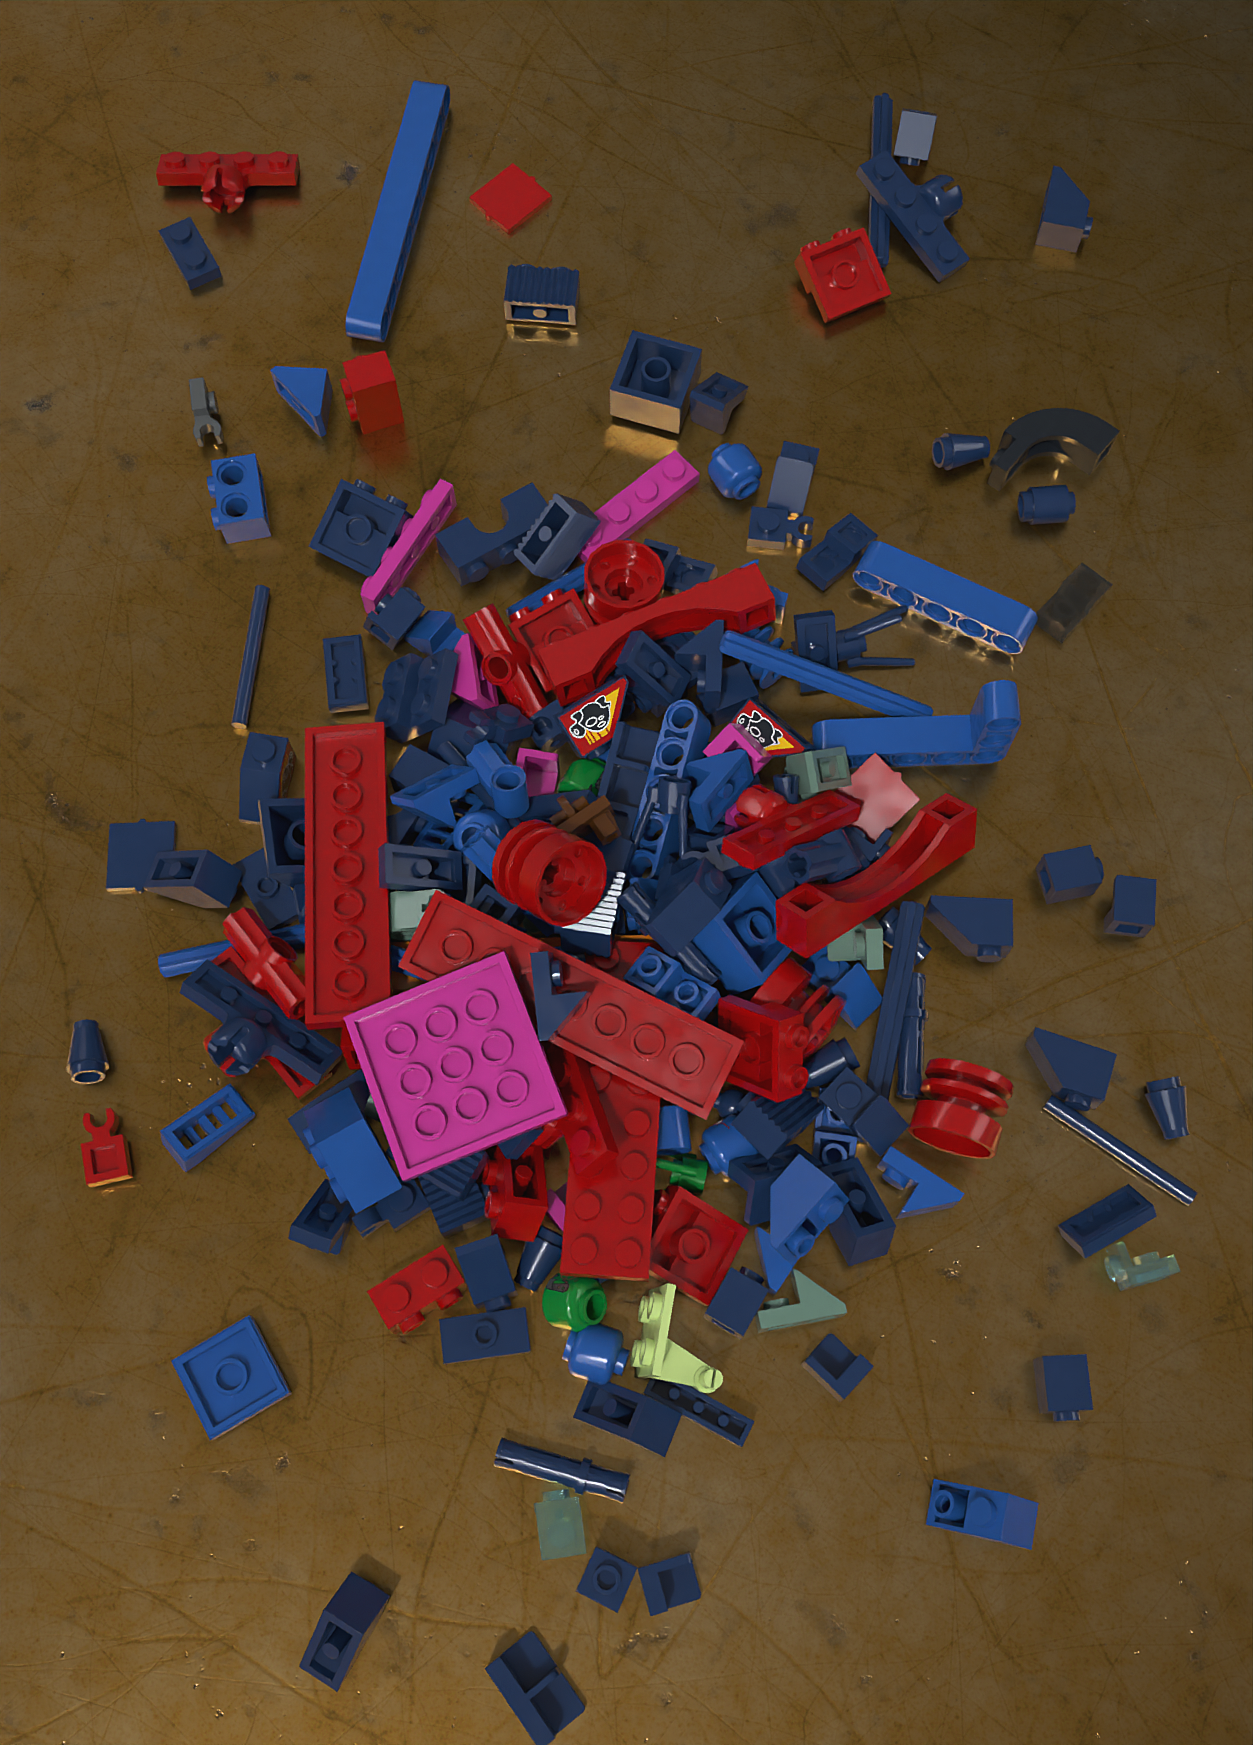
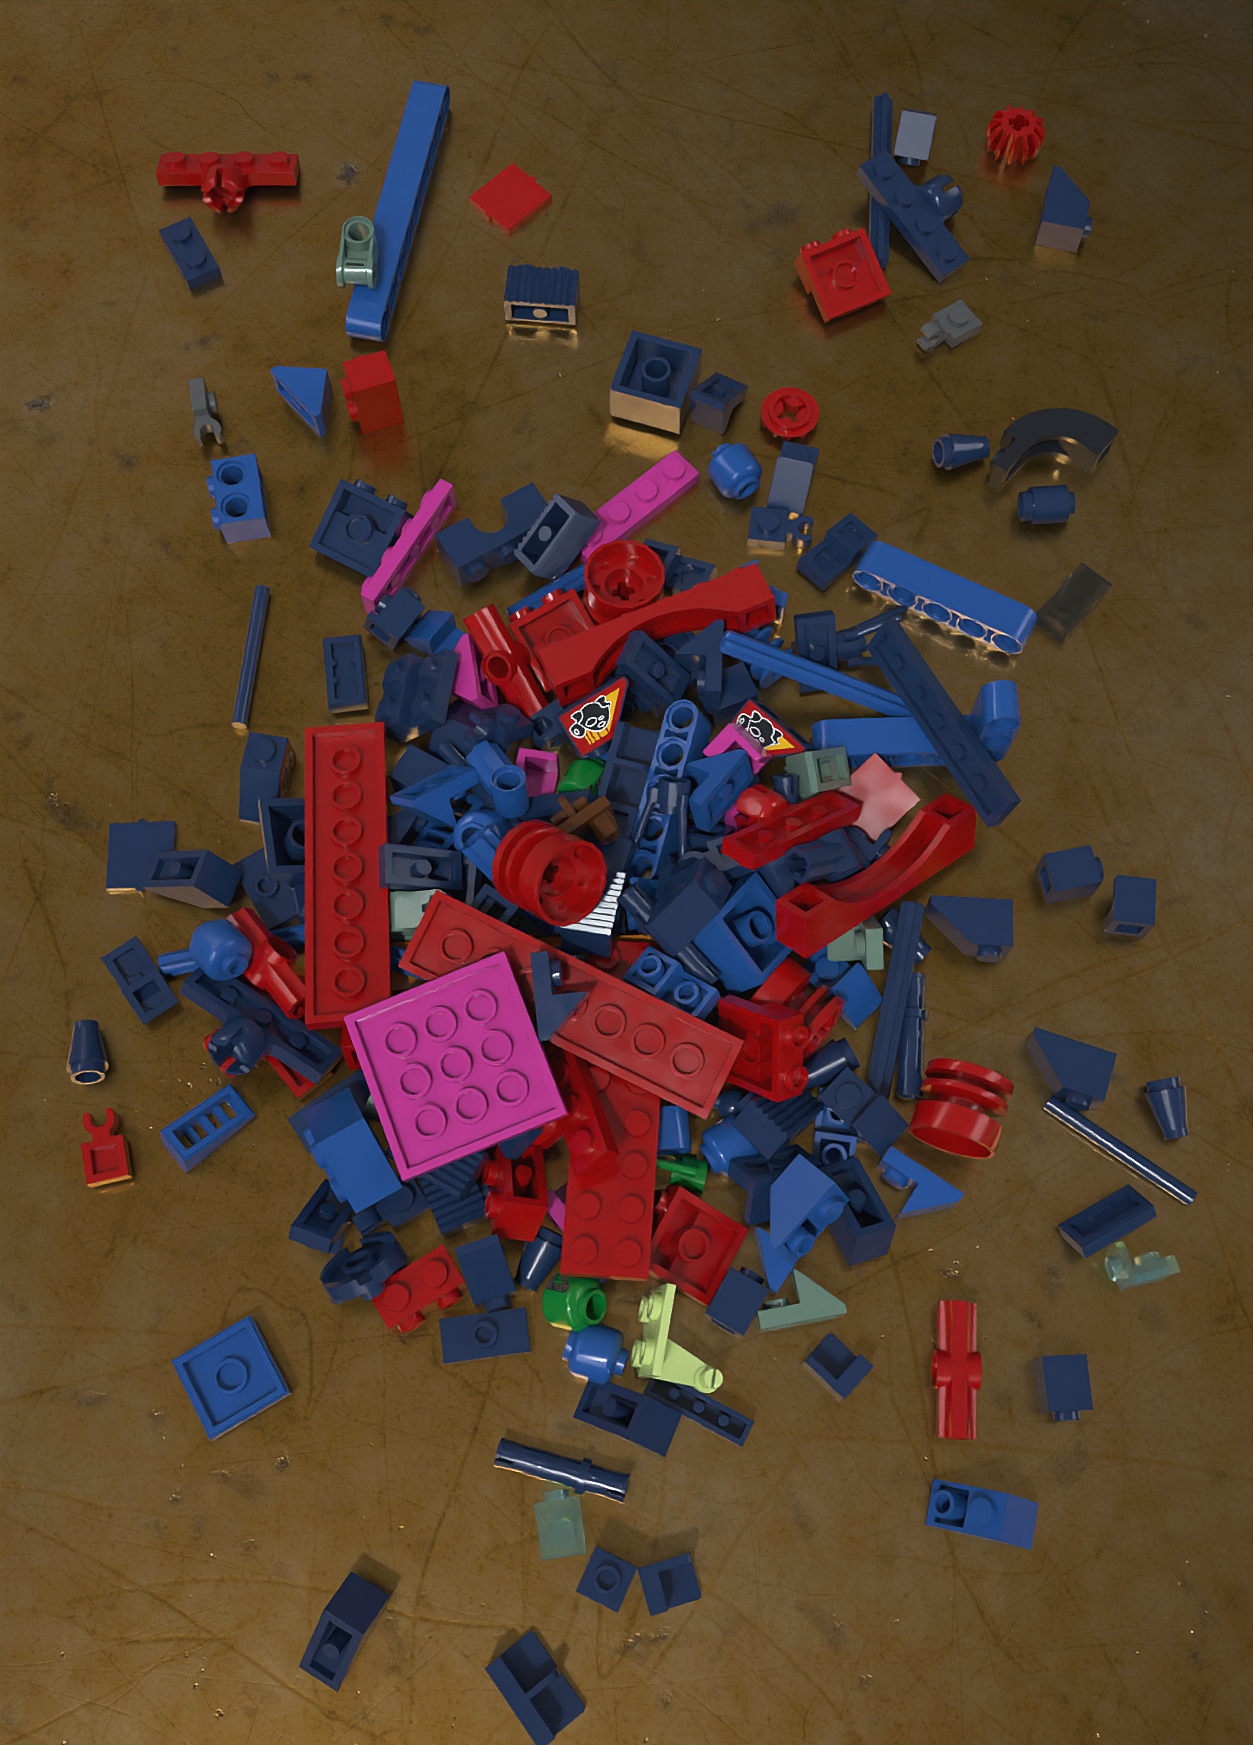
(140, 980): none -> dark blue slope
(220, 949): none -> blue head
(357, 254): none -> sand green piece
(364, 1269): none -> dark blue plate
(794, 401): none -> red gear
(943, 724): none -> dark blue plate
(952, 324): none -> dark grey plate
(956, 1370): none -> red piece
(1015, 134): none -> red gear

